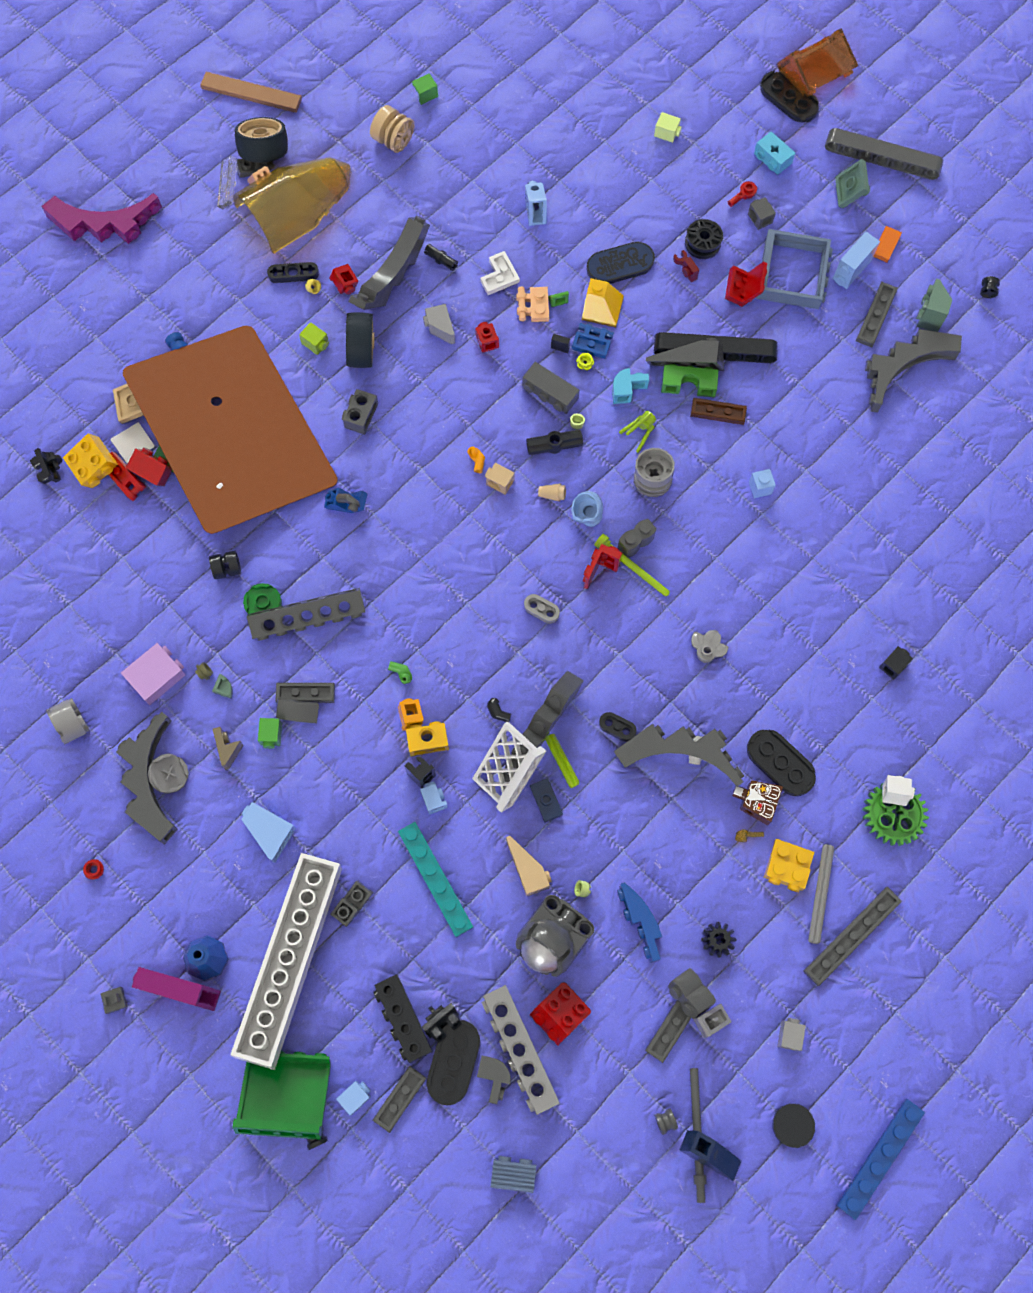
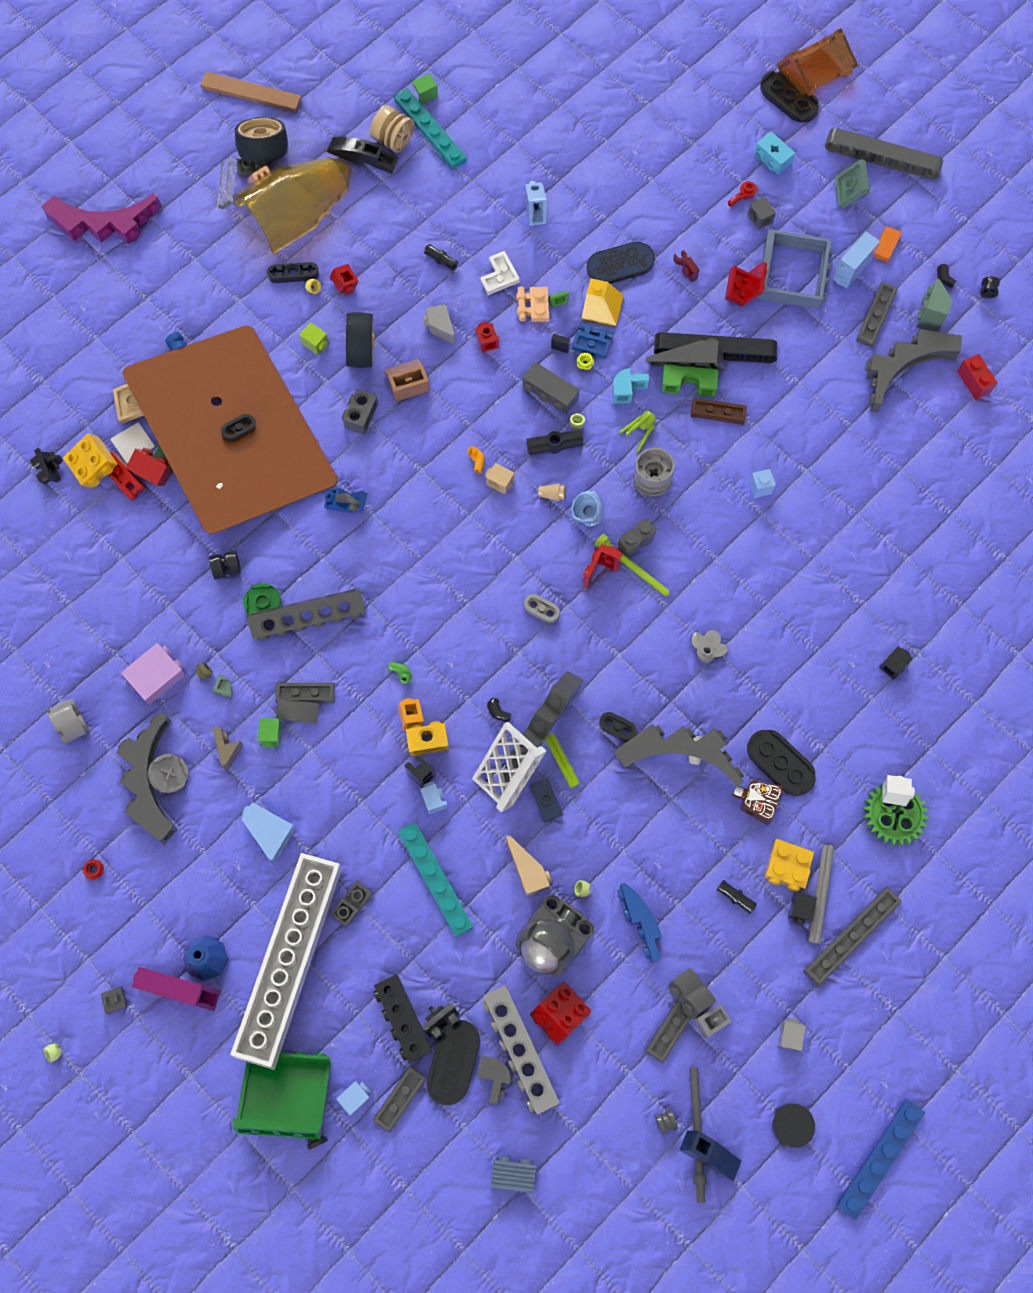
(52, 1052): none -> yellowish green hinge
(236, 426): none -> black plate
(364, 151): none -> black slope
(378, 288): dark grey arch -> none
(407, 380): none -> medium nougat slope
(430, 128): none -> teal plate
(668, 127): yellowish green brick -> none
(703, 238): black wheel -> none
(725, 937): black gear -> none
(736, 897): none -> black pin
(741, 836): clear yellow hand -> none
(802, 908): none -> black brick
(943, 275): none -> black arm
(977, 376): none -> red brick

